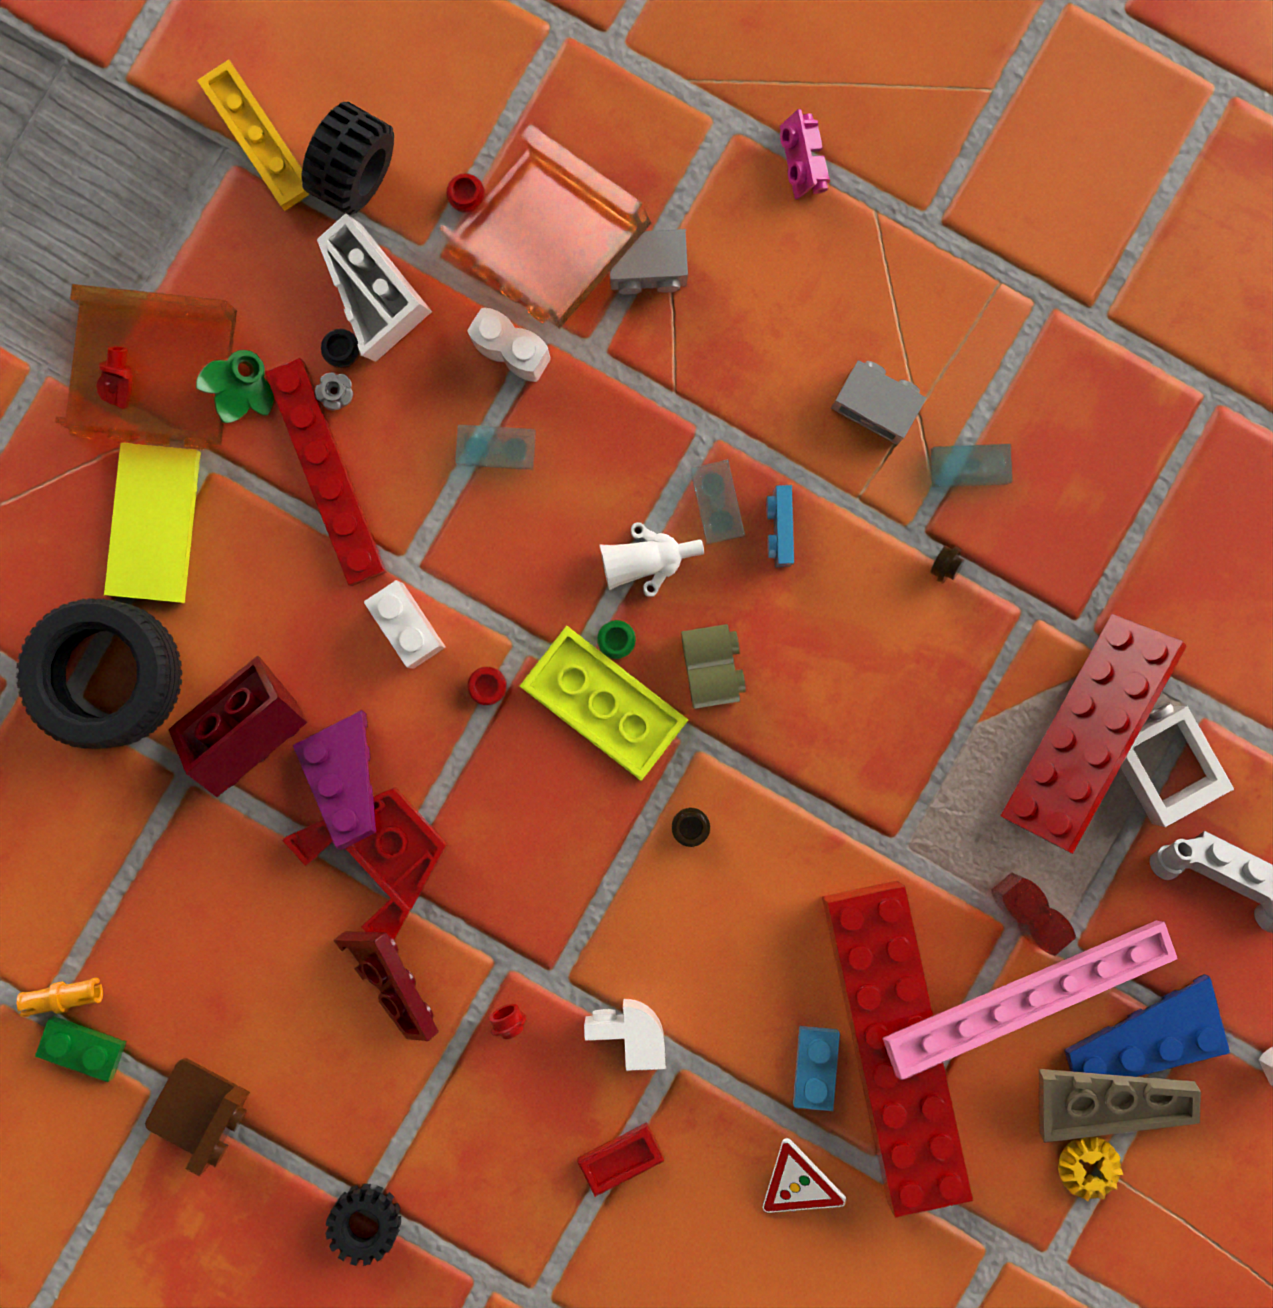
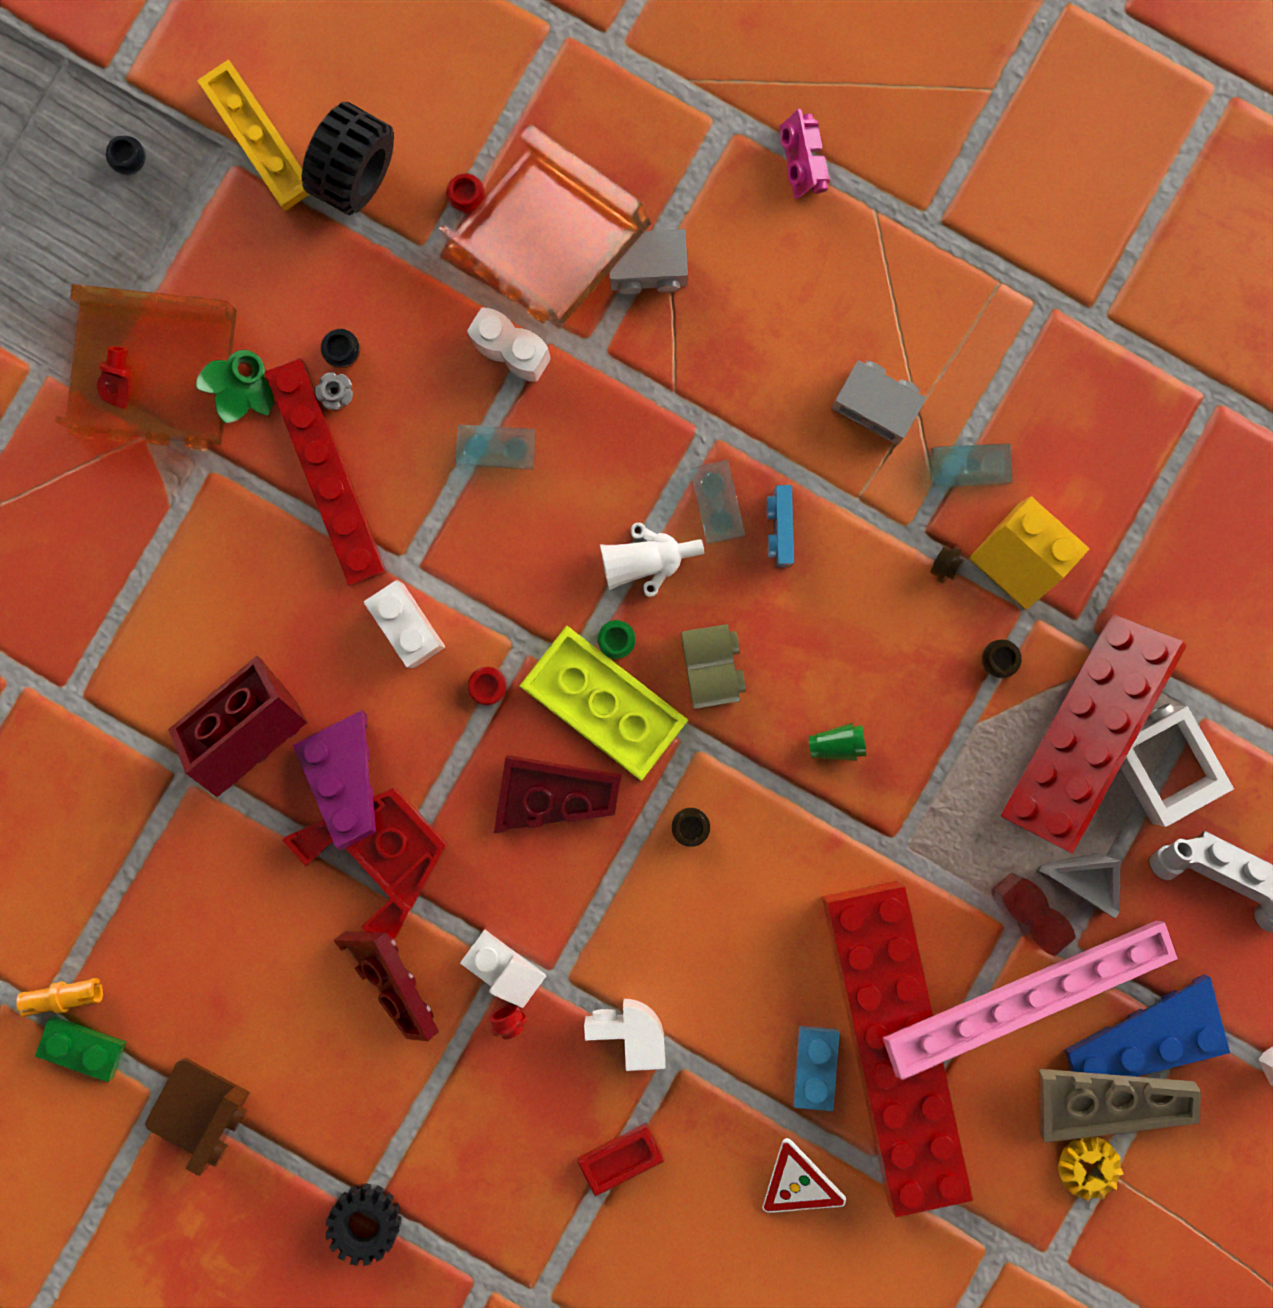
(44, 674): black tyre -> none
(125, 155): none -> black plate
(152, 522): neon yellow tile -> none
(372, 288): white wedge -> none
(503, 969): none -> white slope
(552, 792): none -> dark red wing
(839, 743): none -> green cone
(1001, 658): none -> dark brown plate
(1028, 553): none -> yellow slope
(1091, 878): none -> light grey slope

